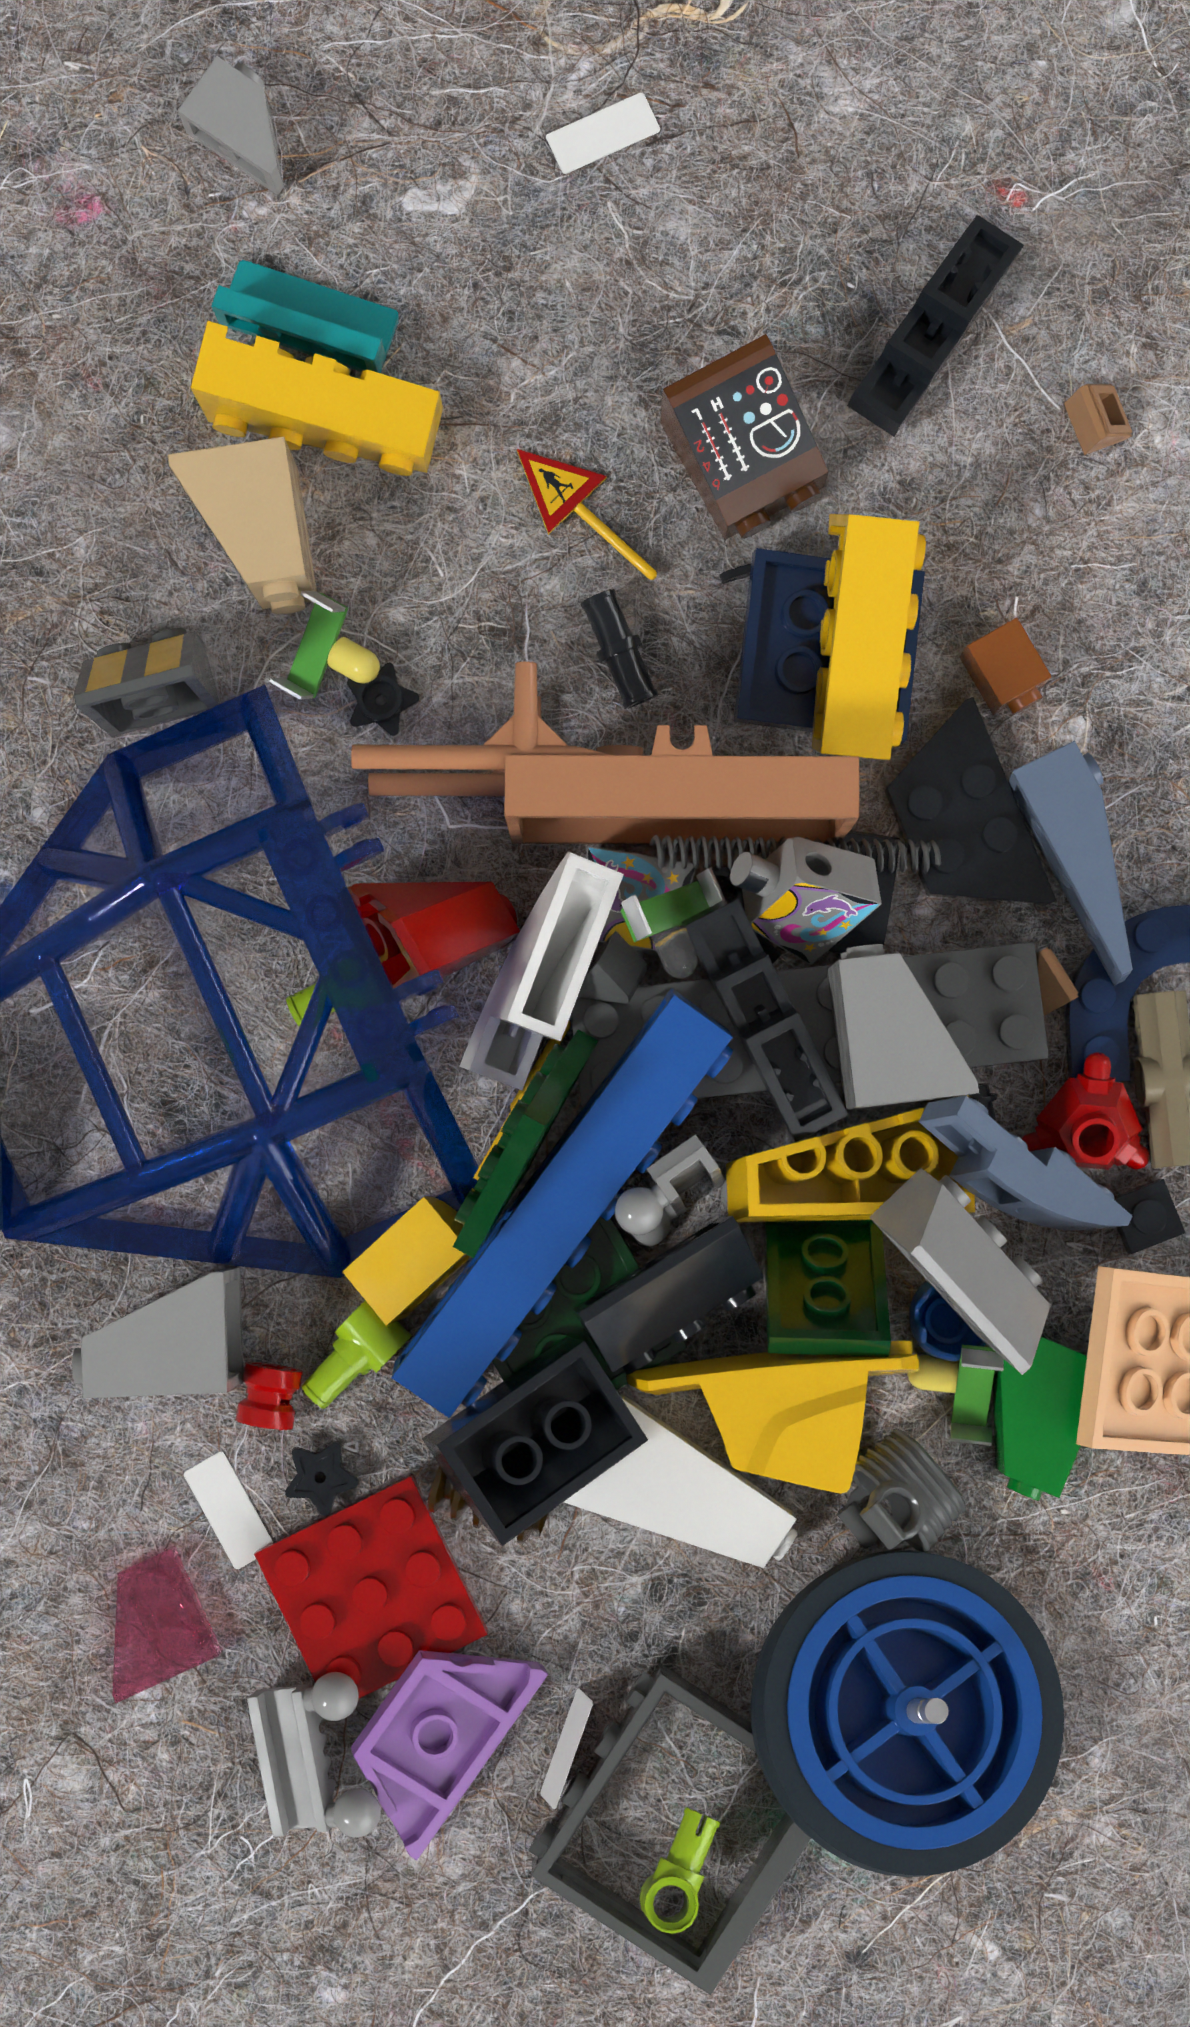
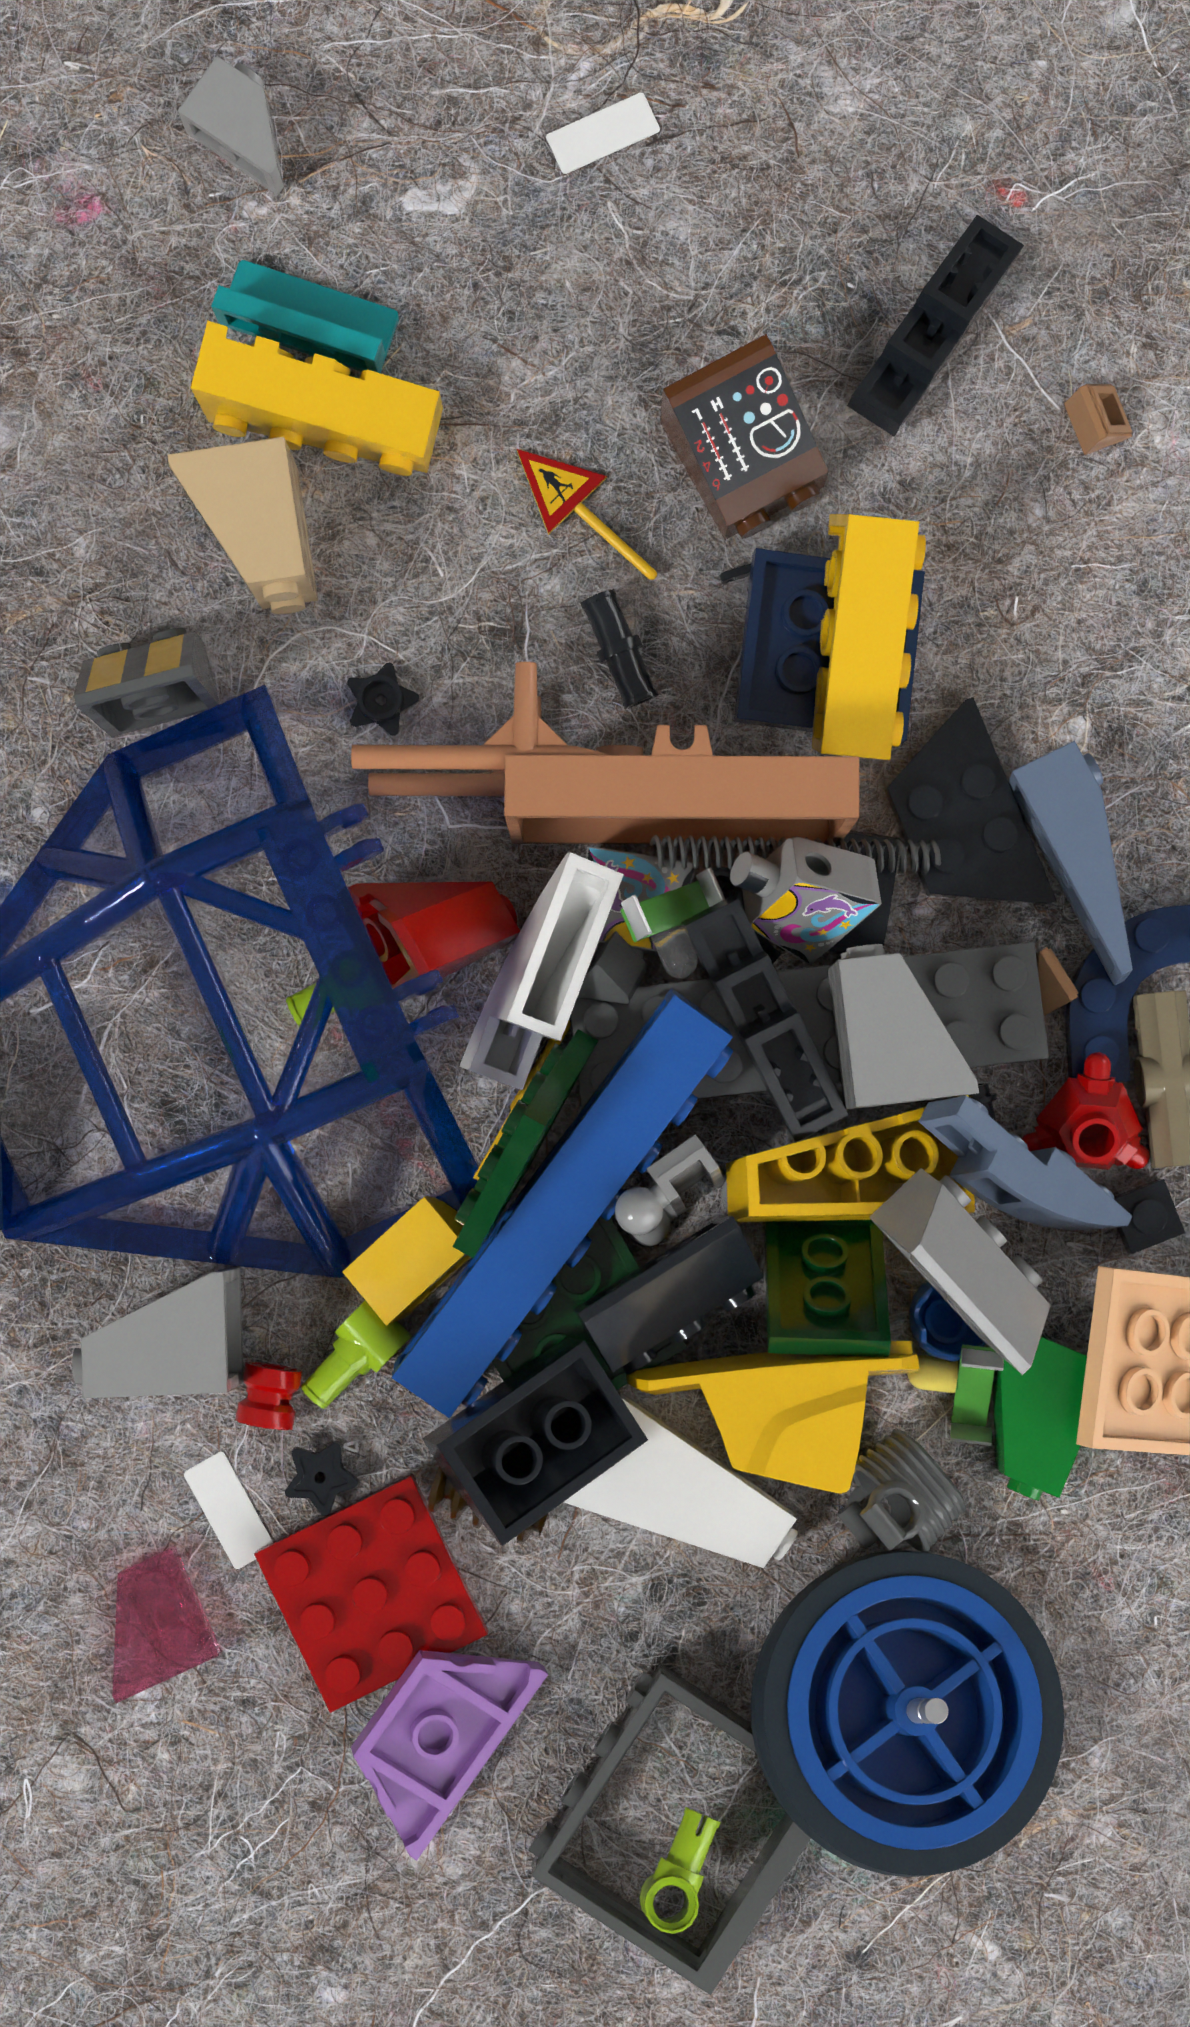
(294, 1761): light grey gear -> none
(321, 648): piece -> none
(566, 1748): white sticker -> none
(1006, 668): dark orange brick -> none

